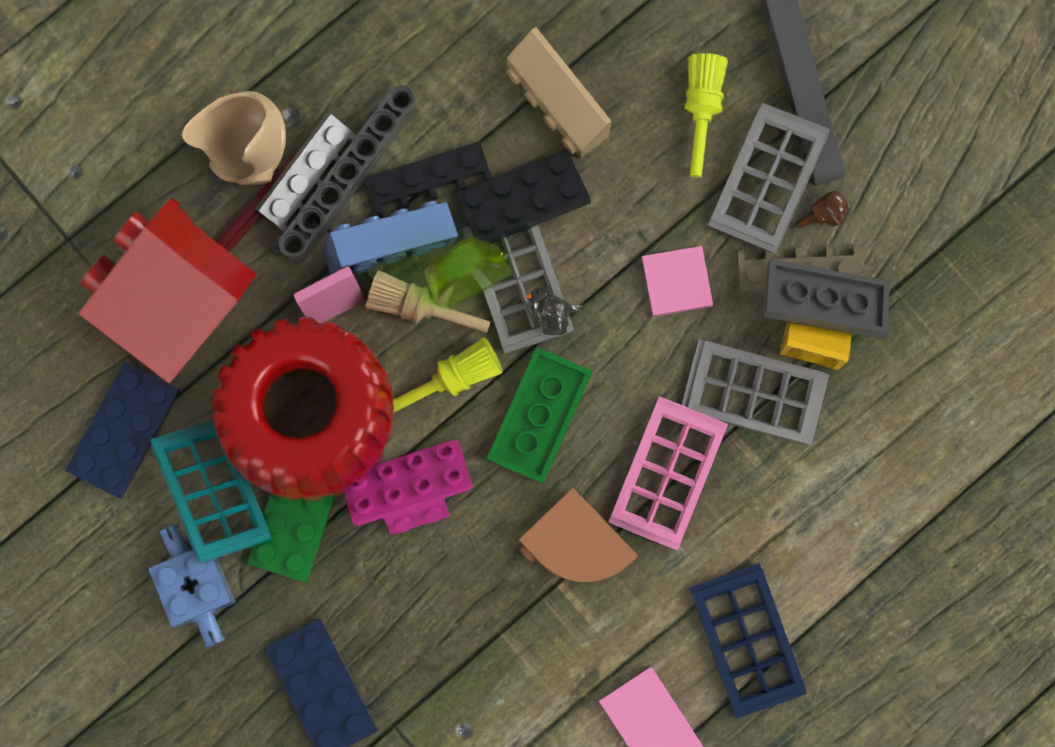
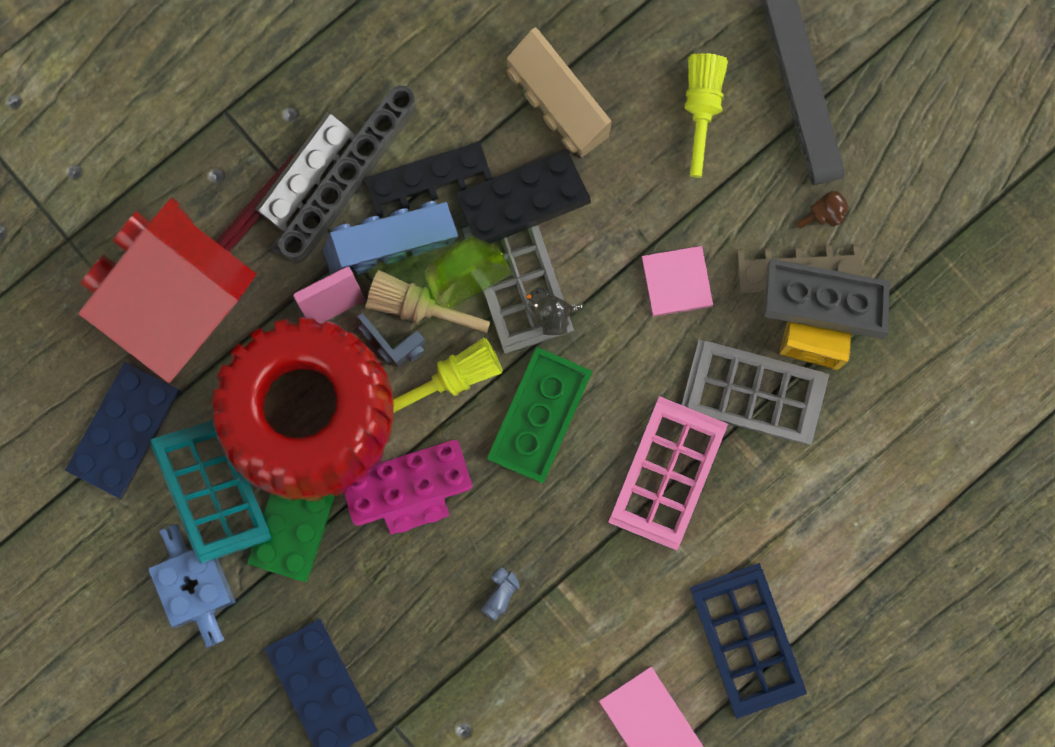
(240, 136): tan piece -> none
(409, 349): none -> sand blue bracket
(500, 597): none -> sand blue arm
(576, 542): nougat brick -> none
(792, 125): light grey piece -> none

